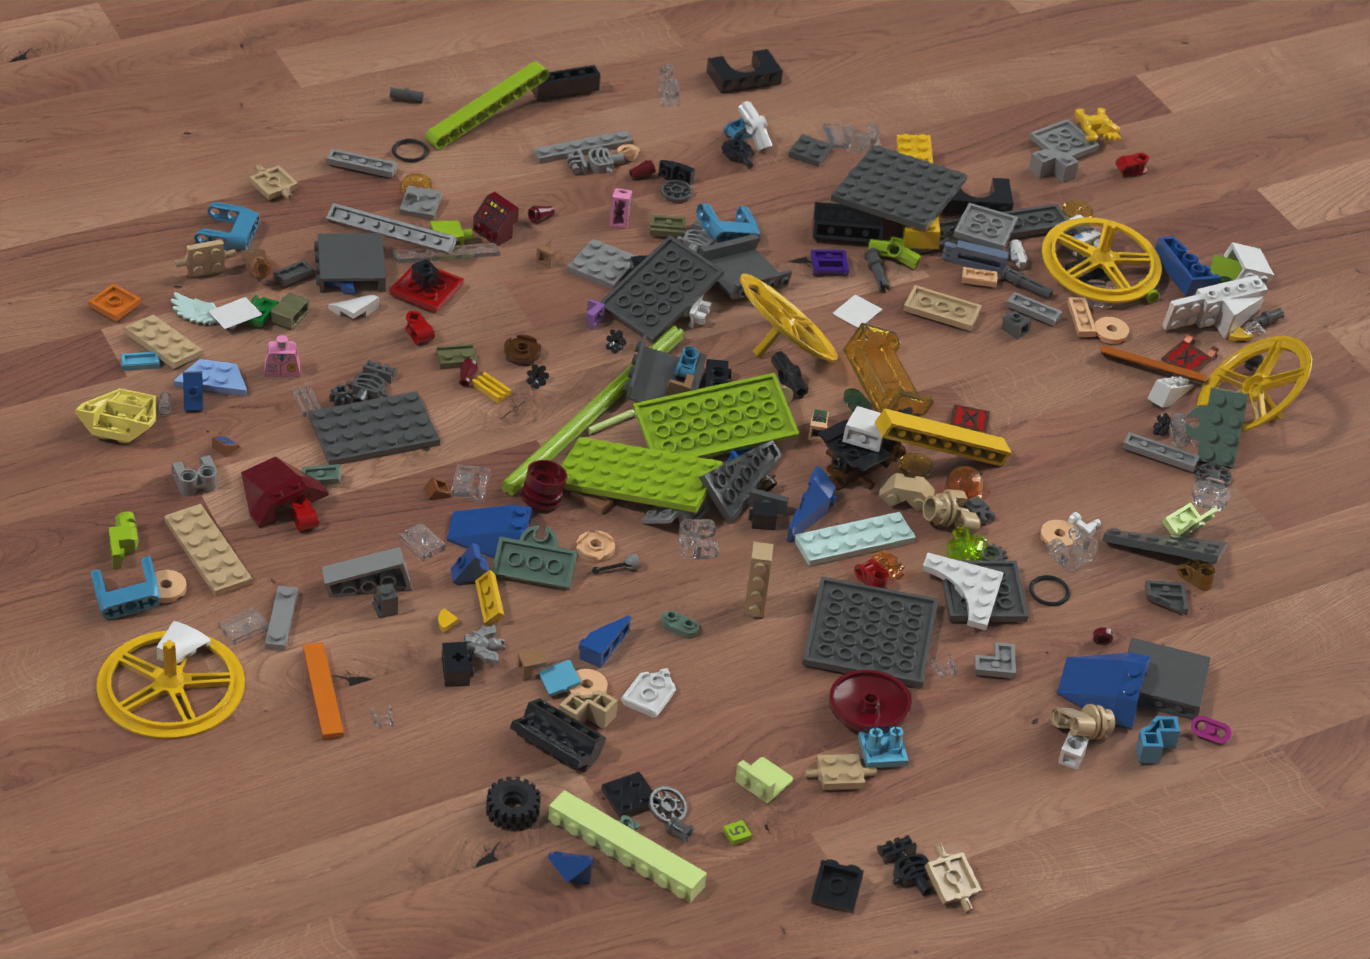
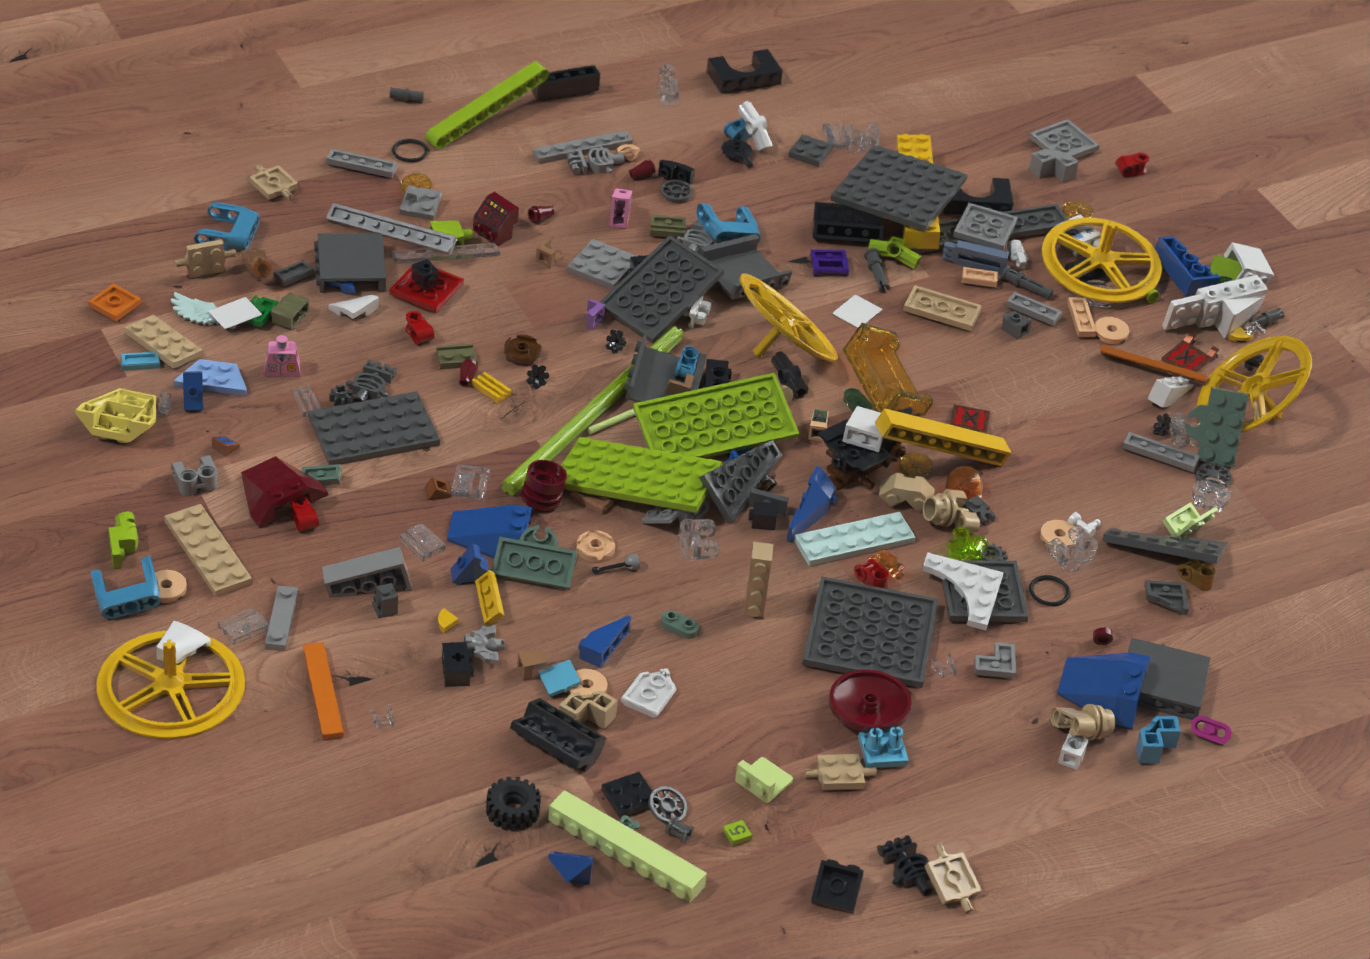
(1097, 124): yellow animal -> none

